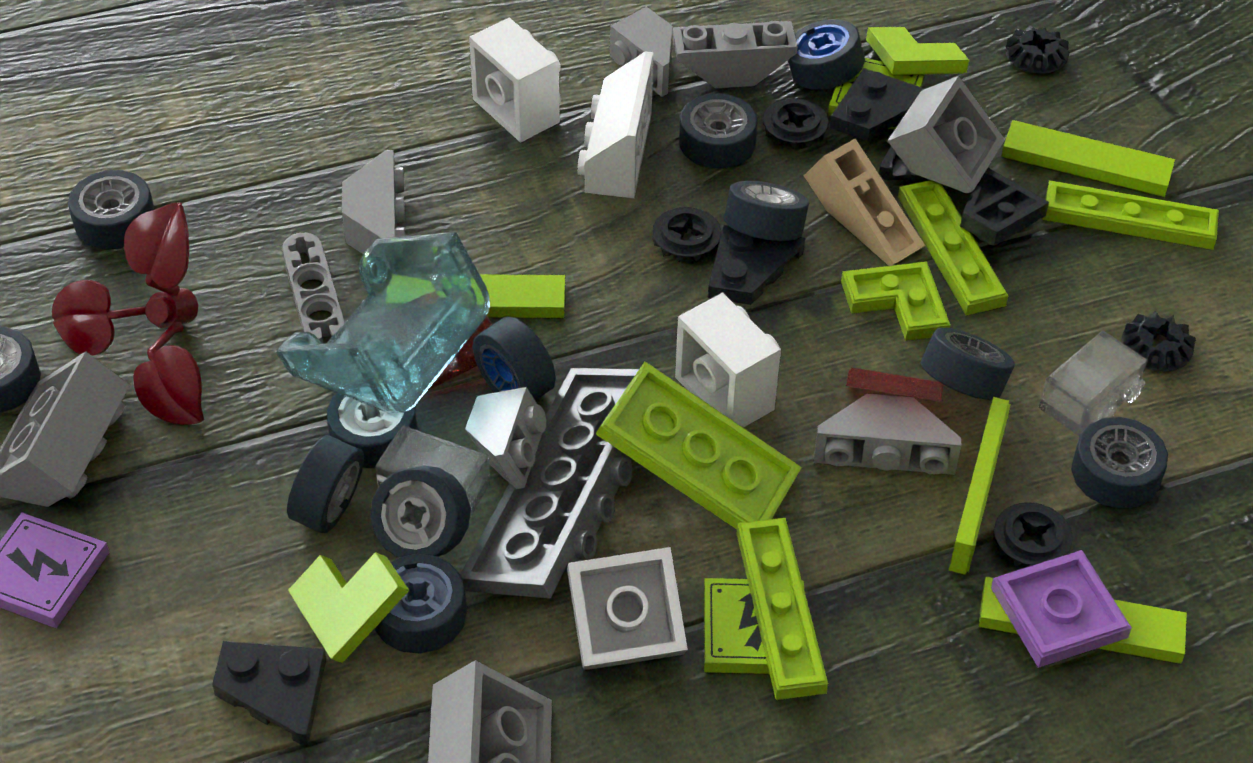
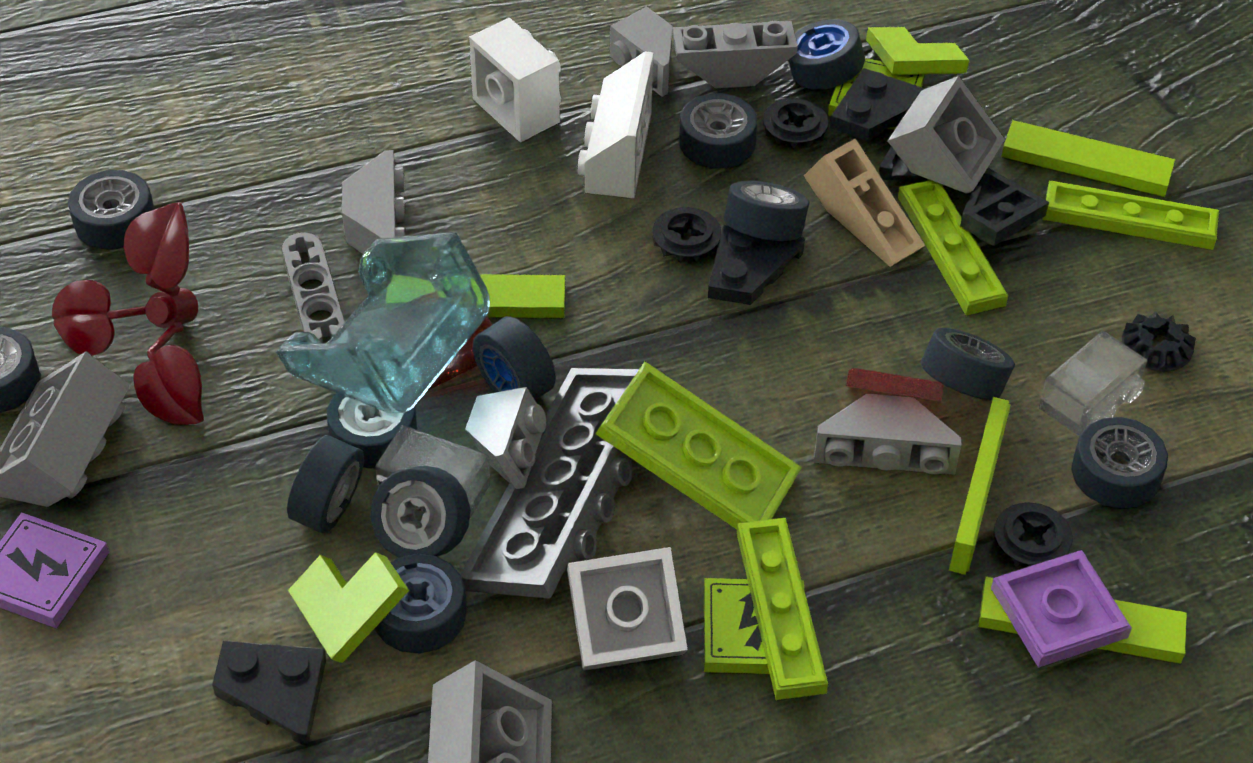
(727, 360): white brick -> none
(901, 287): lime tile -> none
(1024, 53): black gear -> none

